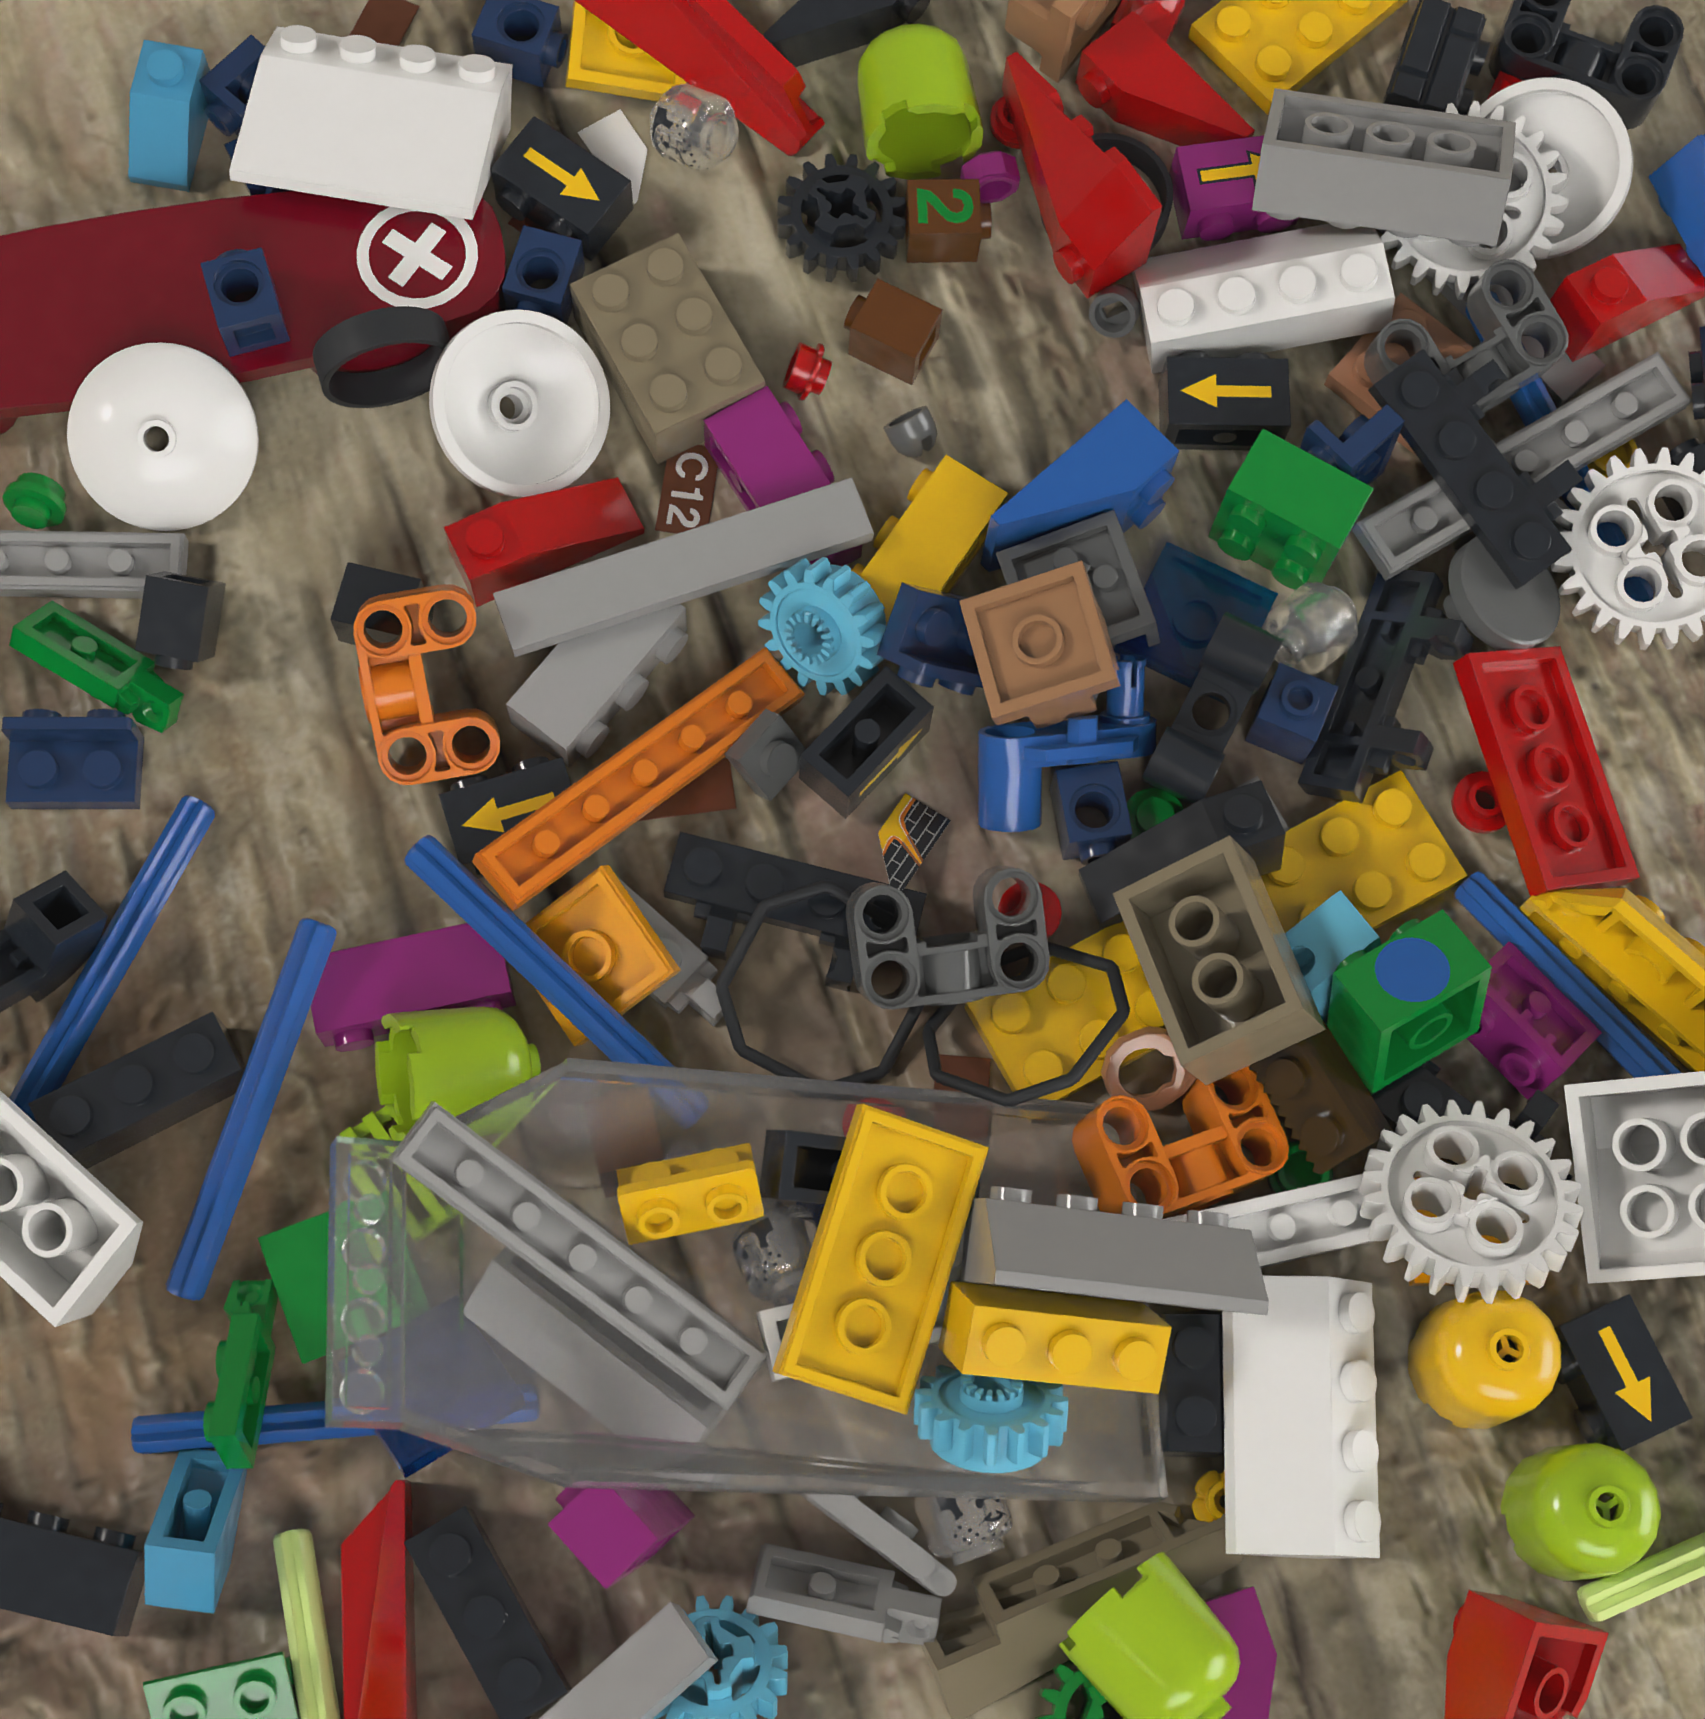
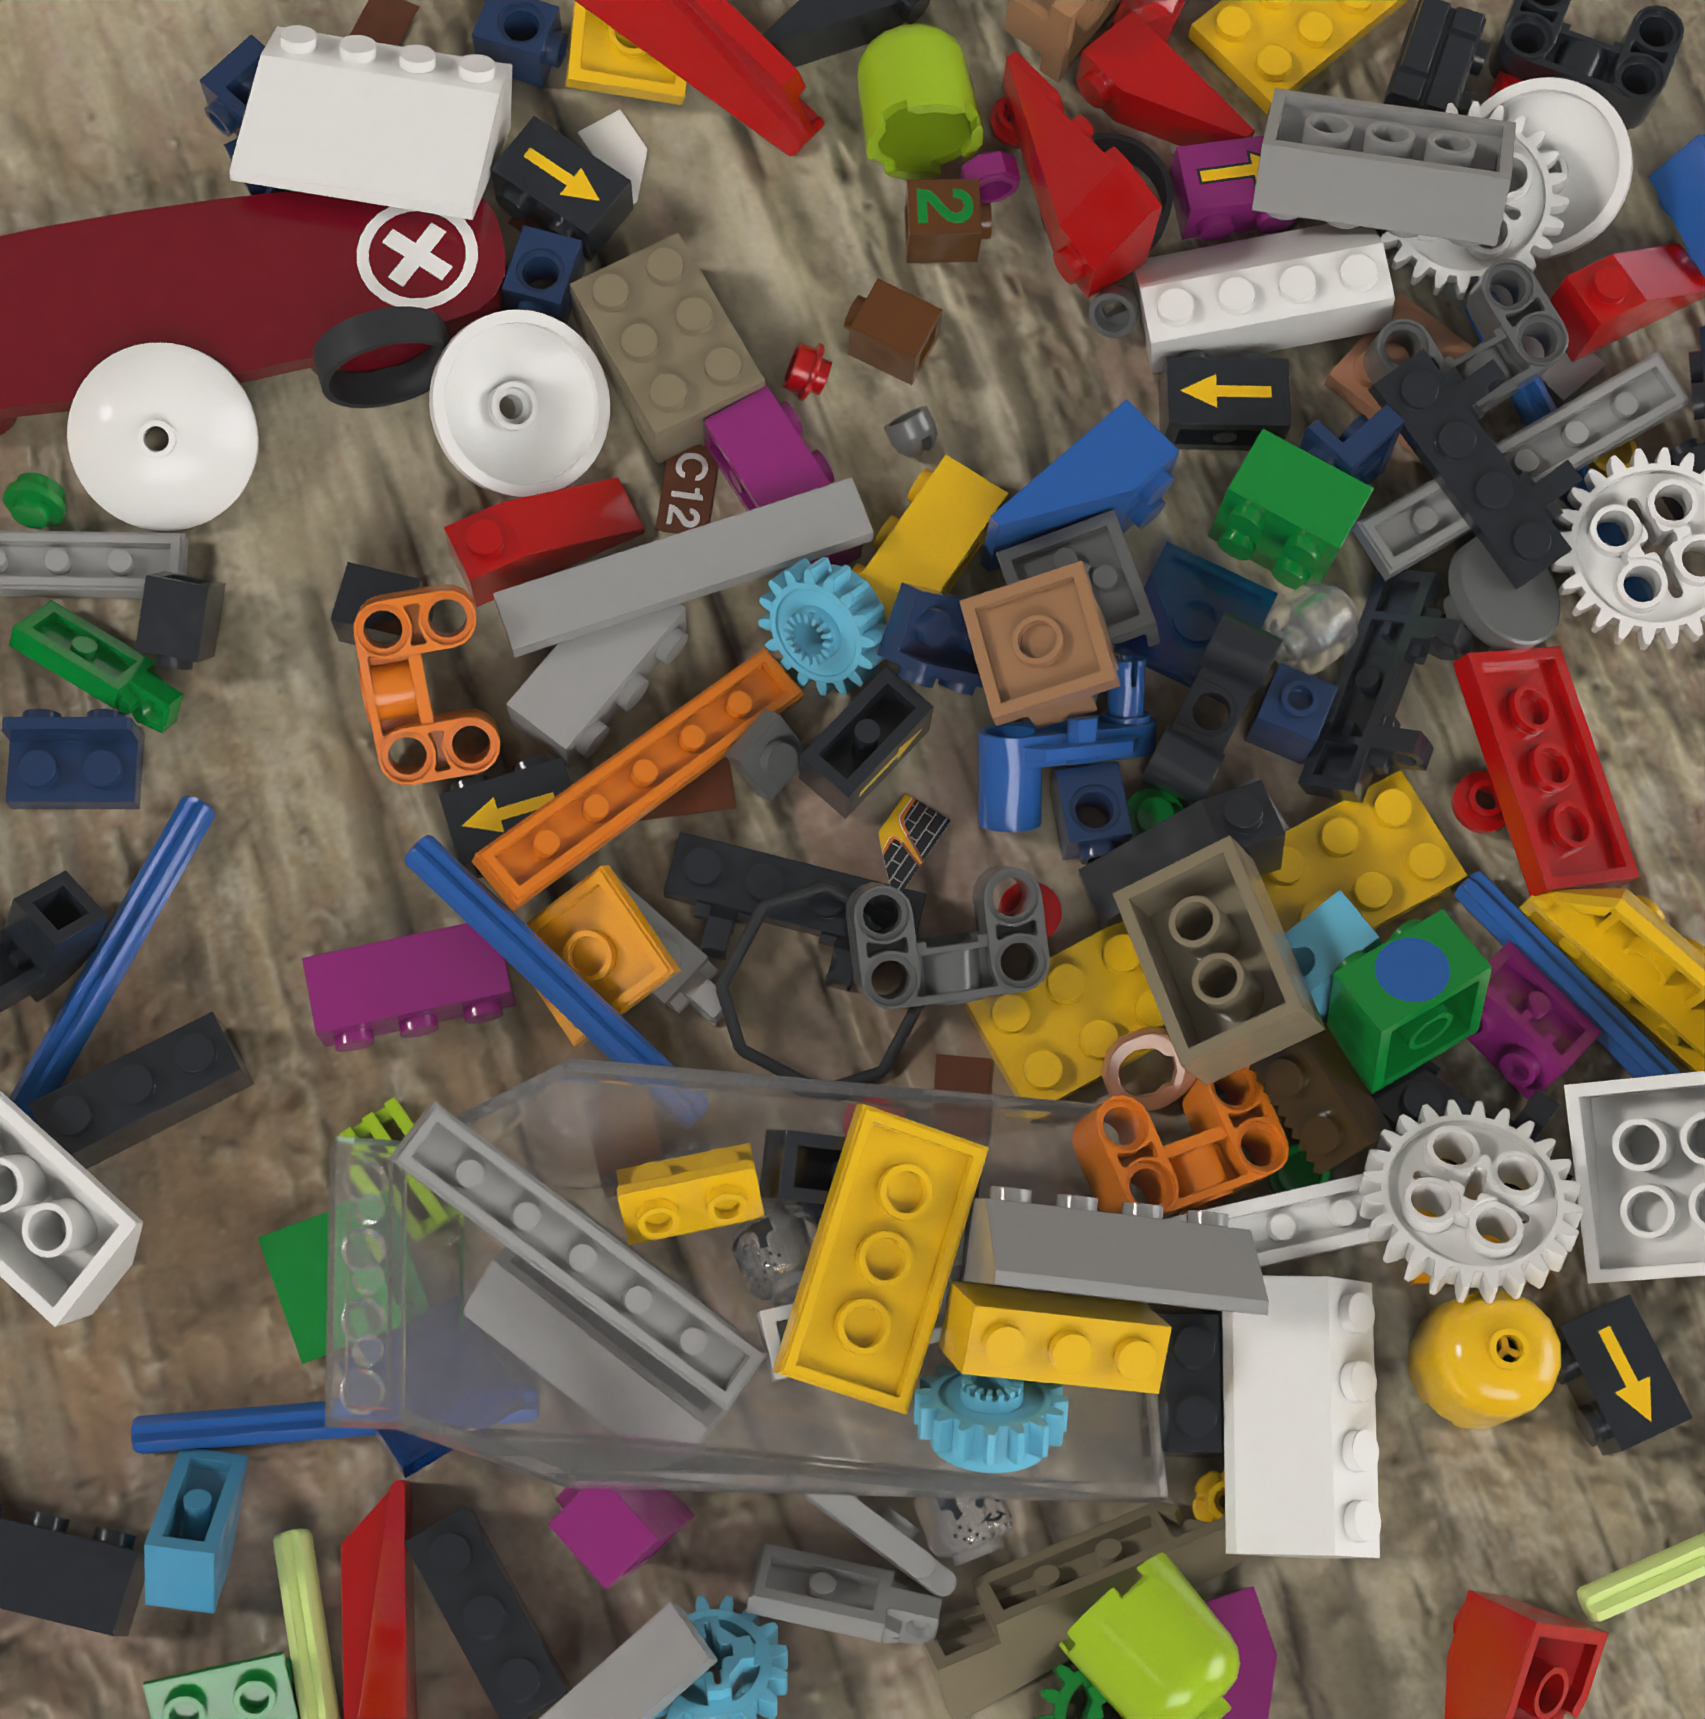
(166, 115): dark azure slope -> none
(243, 1372): green hinge -> none
(249, 323): dark blue brick -> none
(251, 1109): blue axle -> none
(449, 1059): lime cylinder -> none
(693, 127): clear head -> none
(838, 209): black gear -> none
(1052, 1085): black piece -> none
(1555, 1517): lime cylinder -> none

